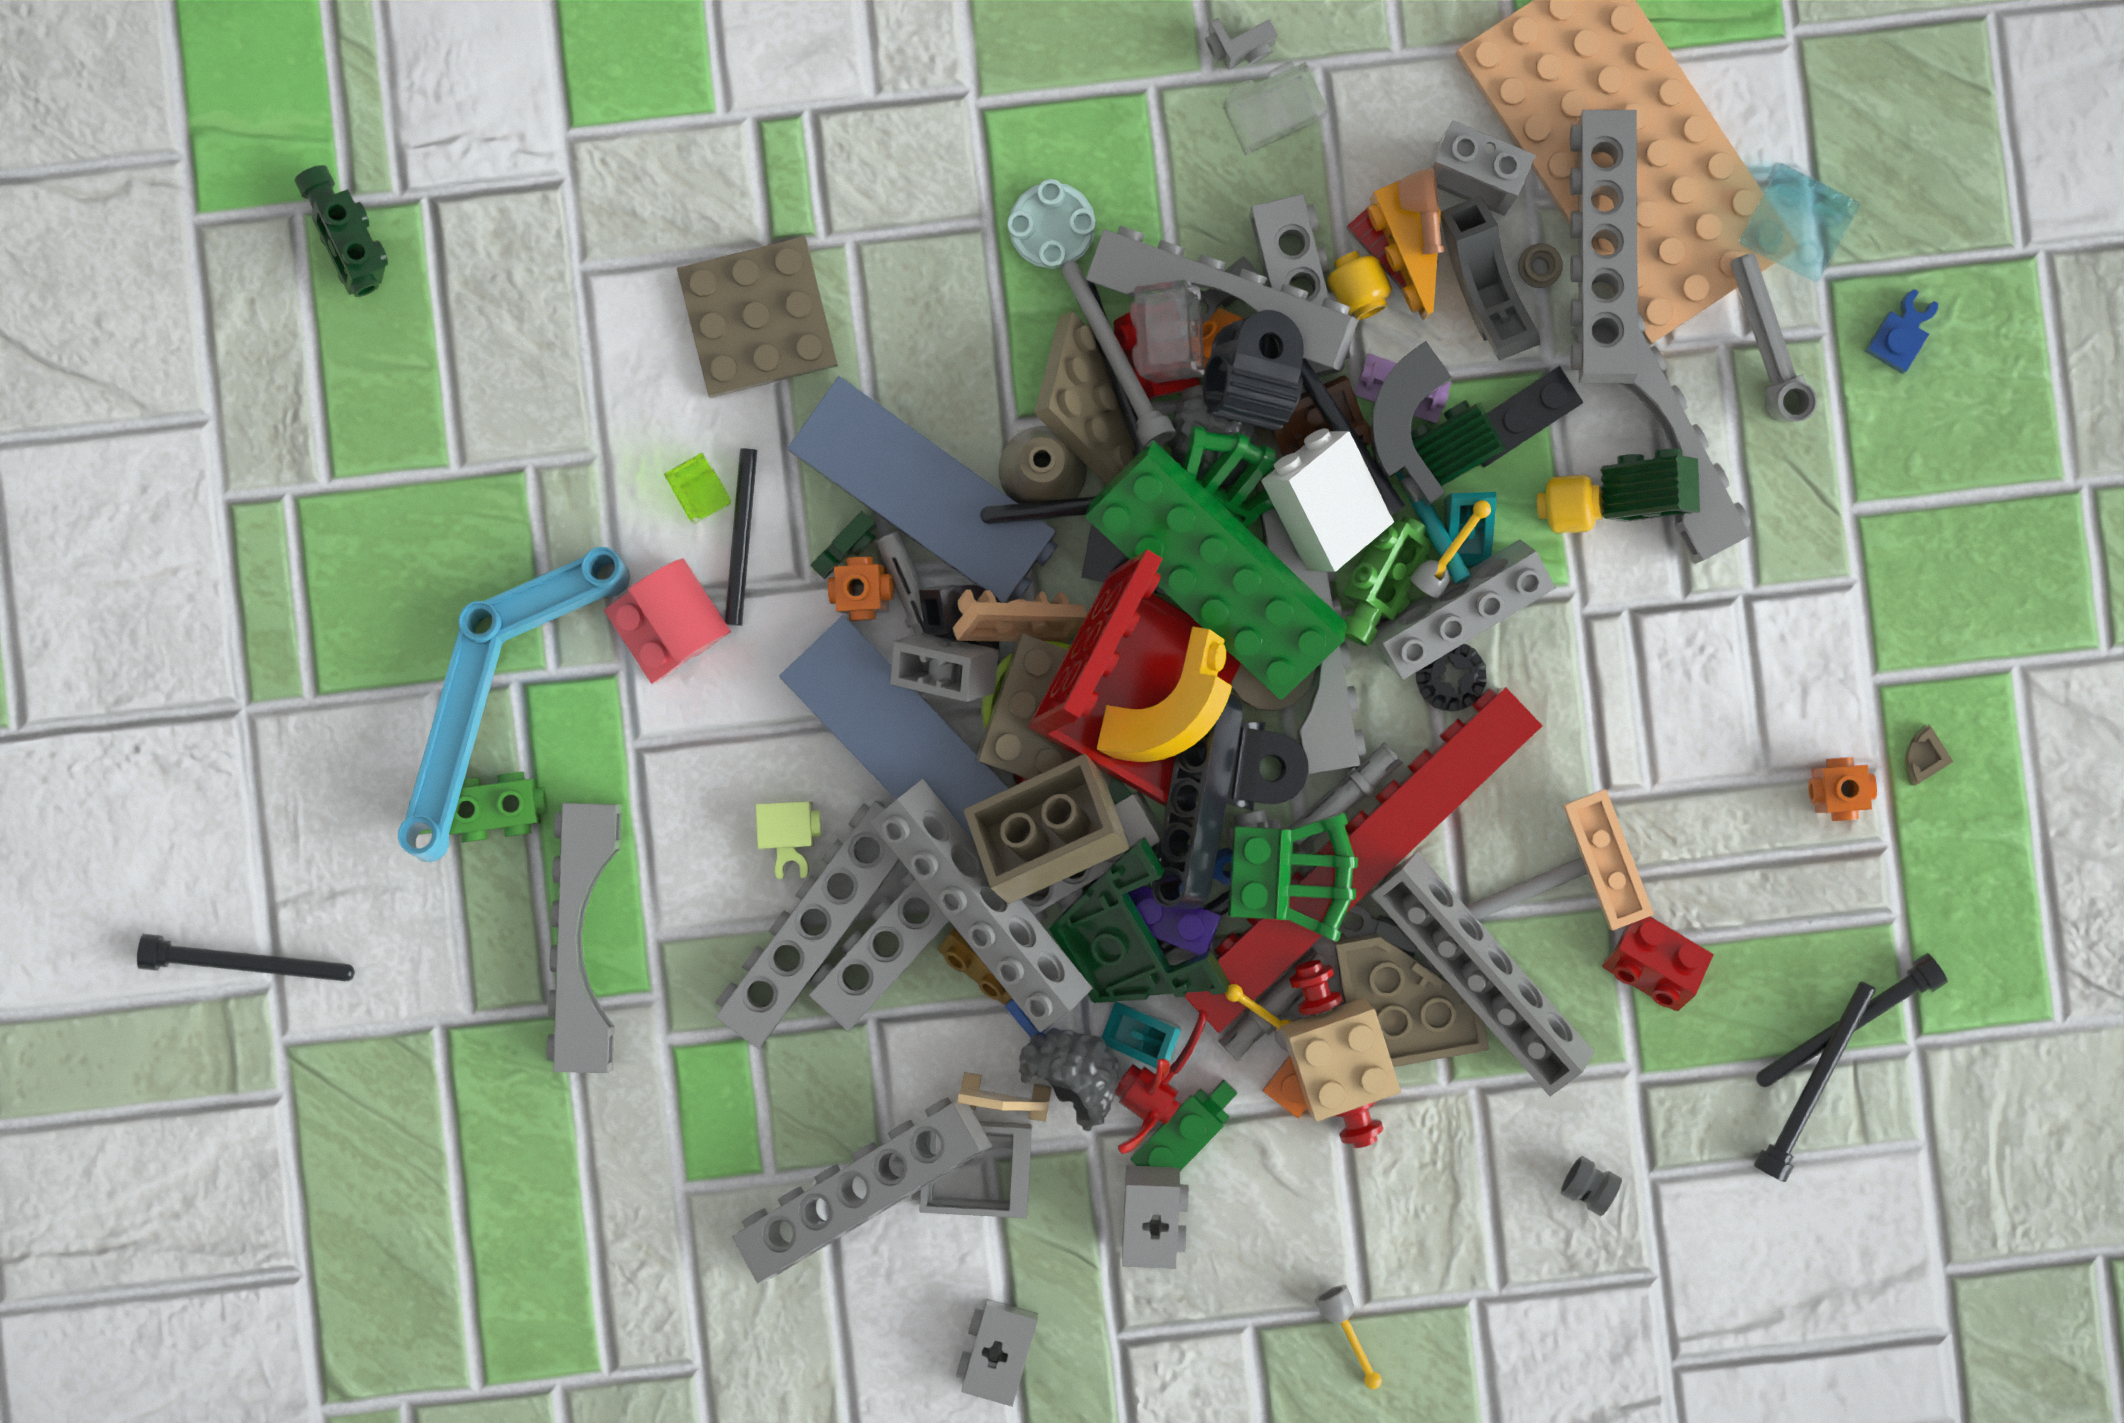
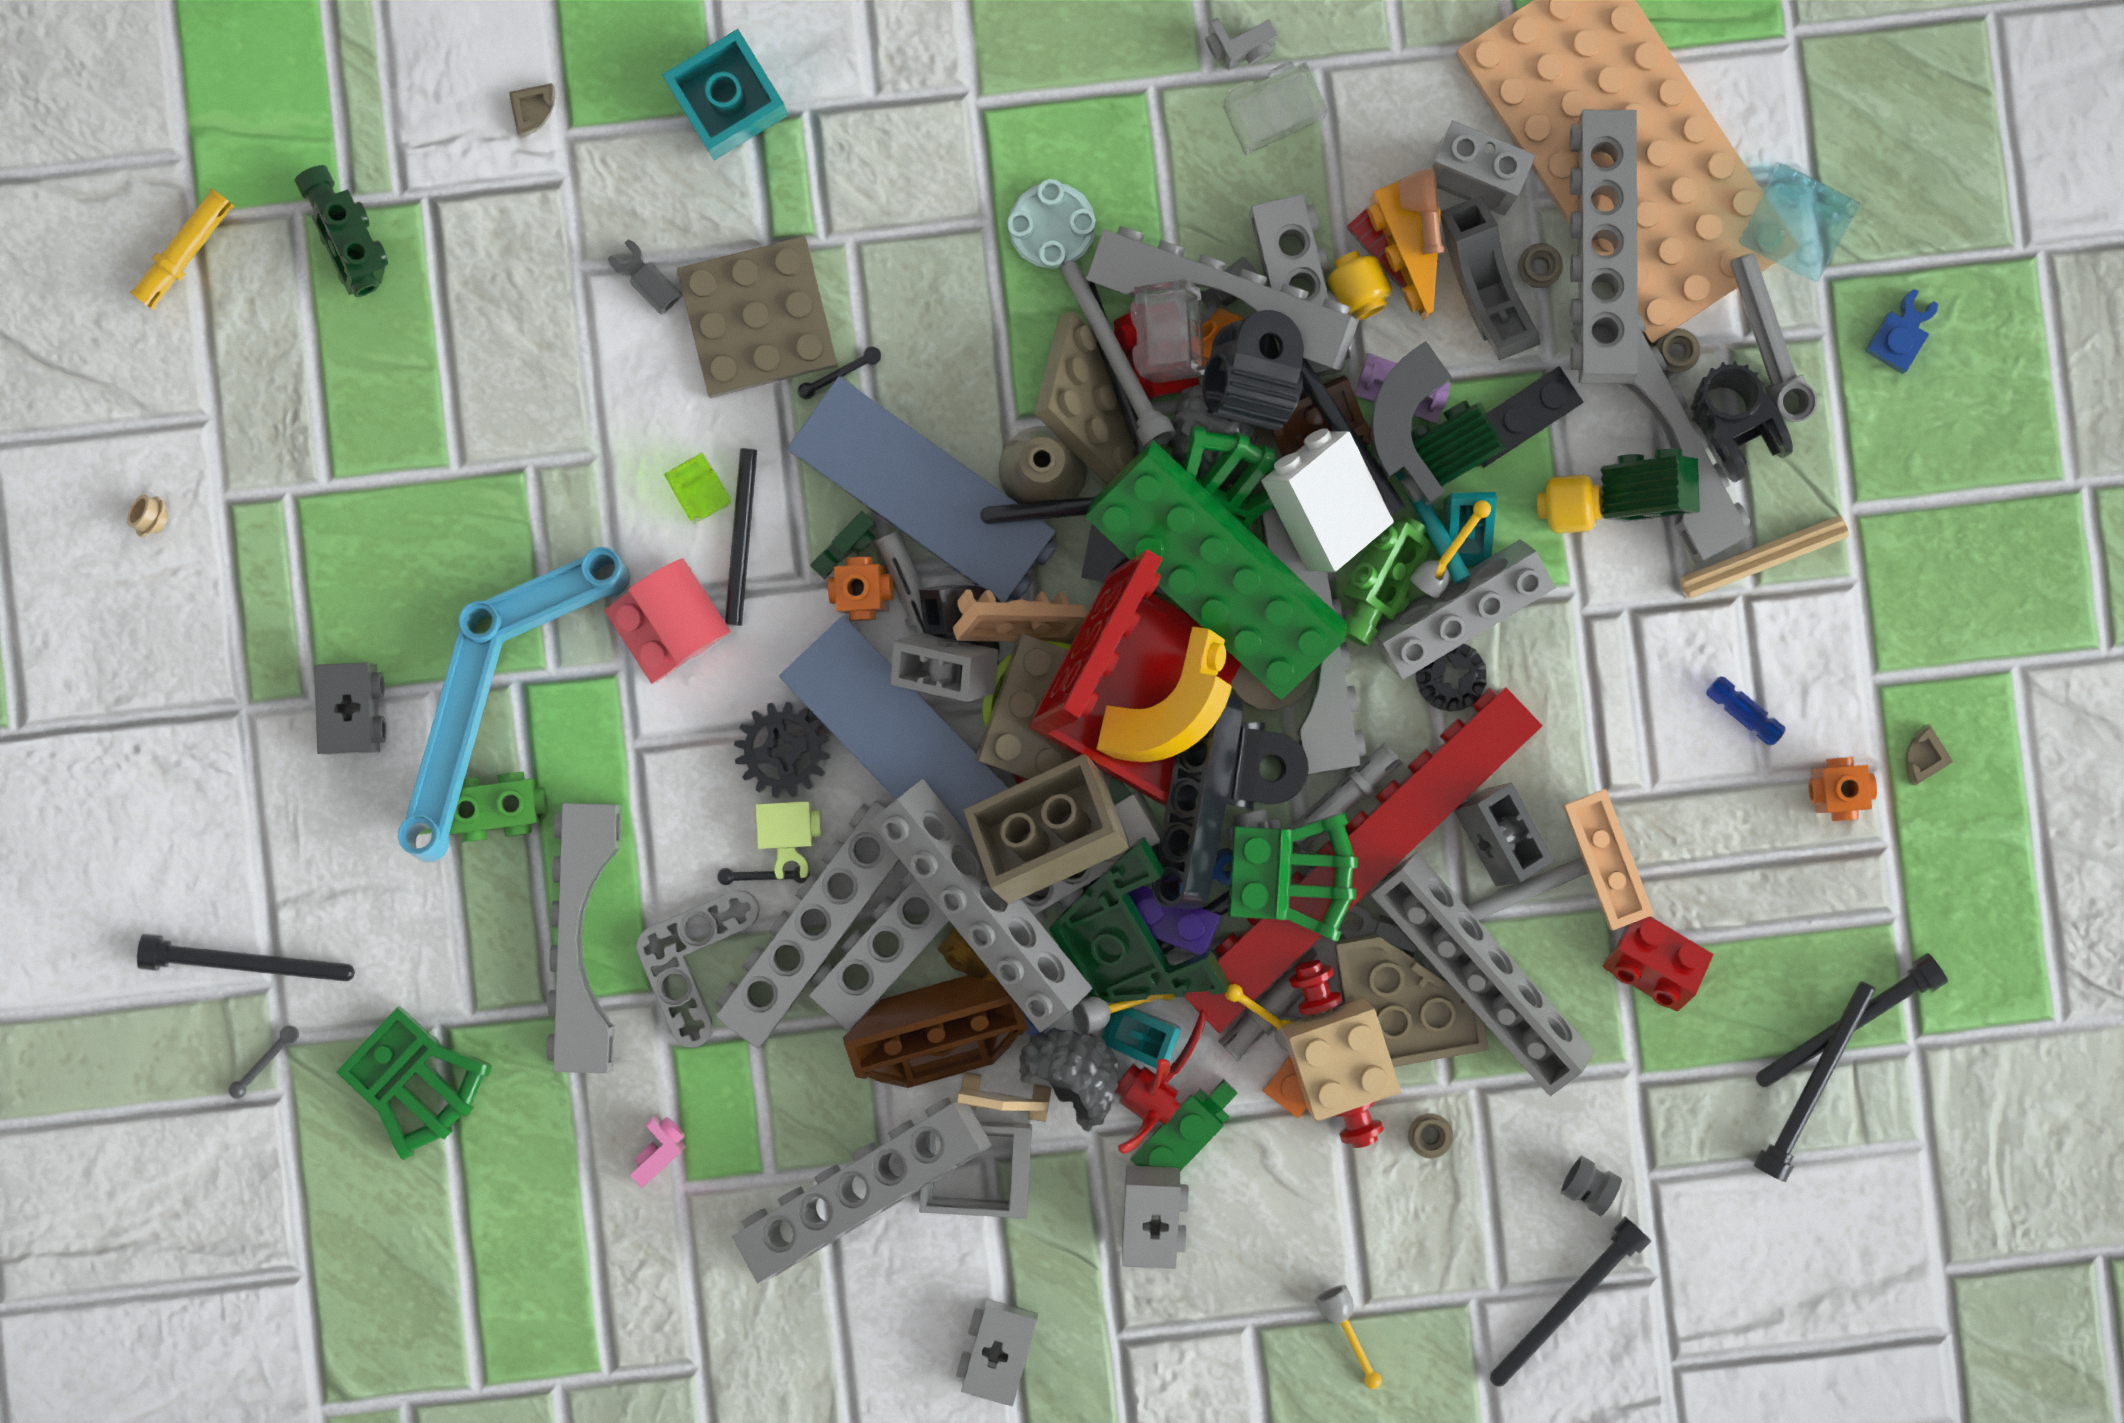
(147, 515): none -> tan plate
(182, 249): none -> yellow pin
(287, 1035): none -> dark grey hinge
(339, 686): none -> dark grey brick
(387, 1064): none -> green plate
(532, 108): none -> dark tan tile
(648, 280): none -> dark grey bar
(654, 1159): none -> bright pink bracket
(676, 963): none -> light grey beam
(725, 94): none -> teal brick
(727, 876): none -> black hinge
(762, 755): none -> black gear
(871, 356): none -> black hinge
(934, 1032): none -> reddish brown wedge
(1094, 1013): none -> light grey hinge
(1434, 1149): none -> dark tan plate
(1503, 834): none -> dark grey brick
(1625, 1242): none -> black piece
(1687, 341): none -> dark tan plate
(1729, 432): none -> black piece
(1745, 710): none -> clear blue axle
(1764, 557): none -> tan axle

